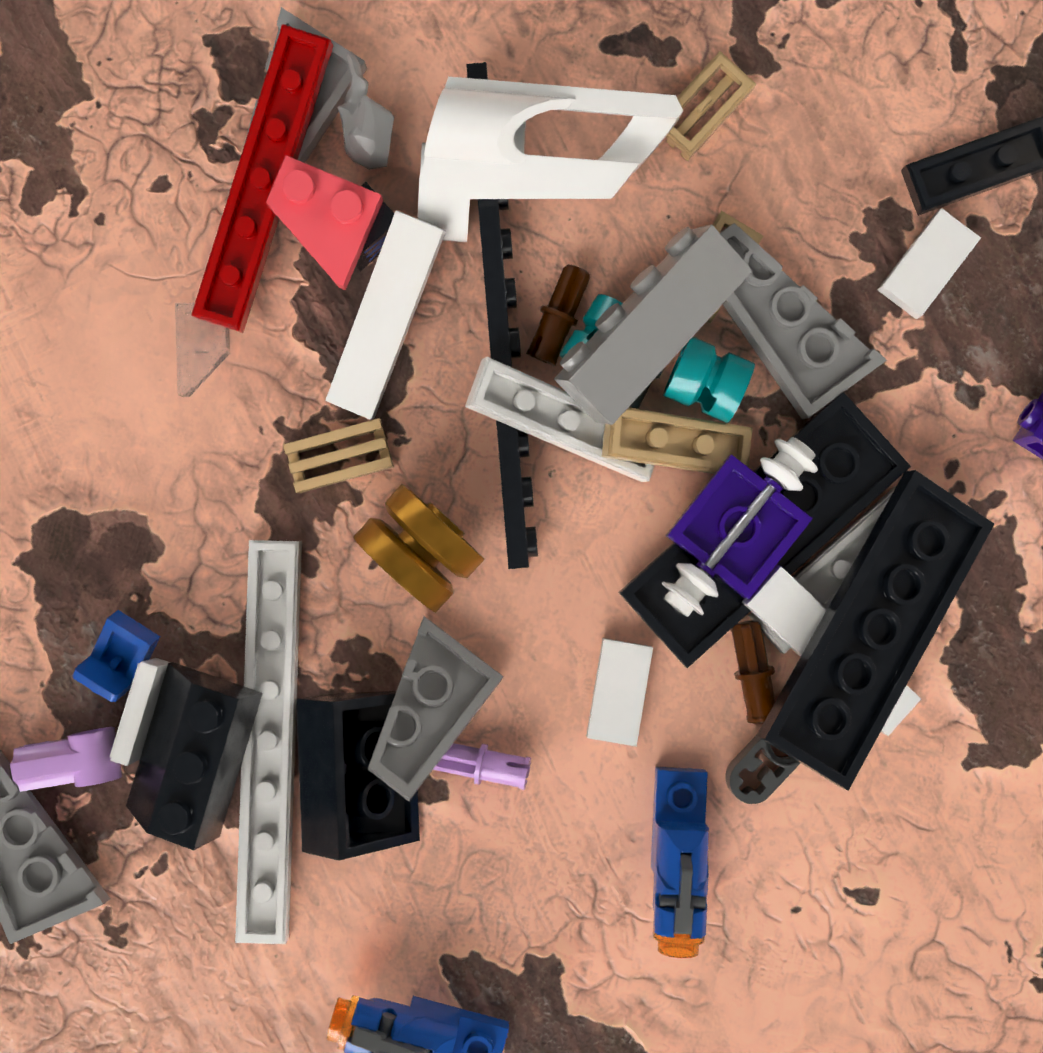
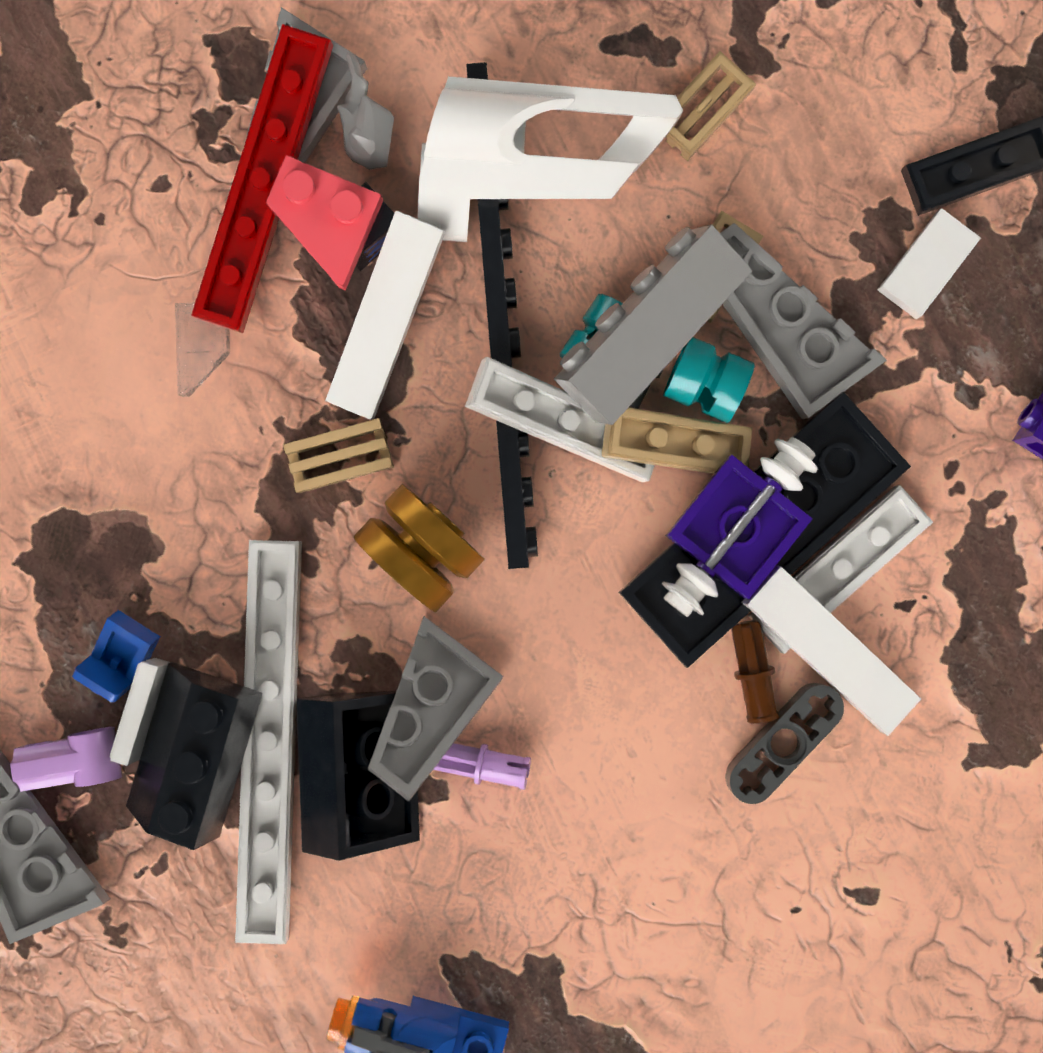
(559, 315): reddish brown axle -> none
(619, 692): white tile -> none
(680, 860): blue plate -> none
(876, 629): black plate -> none

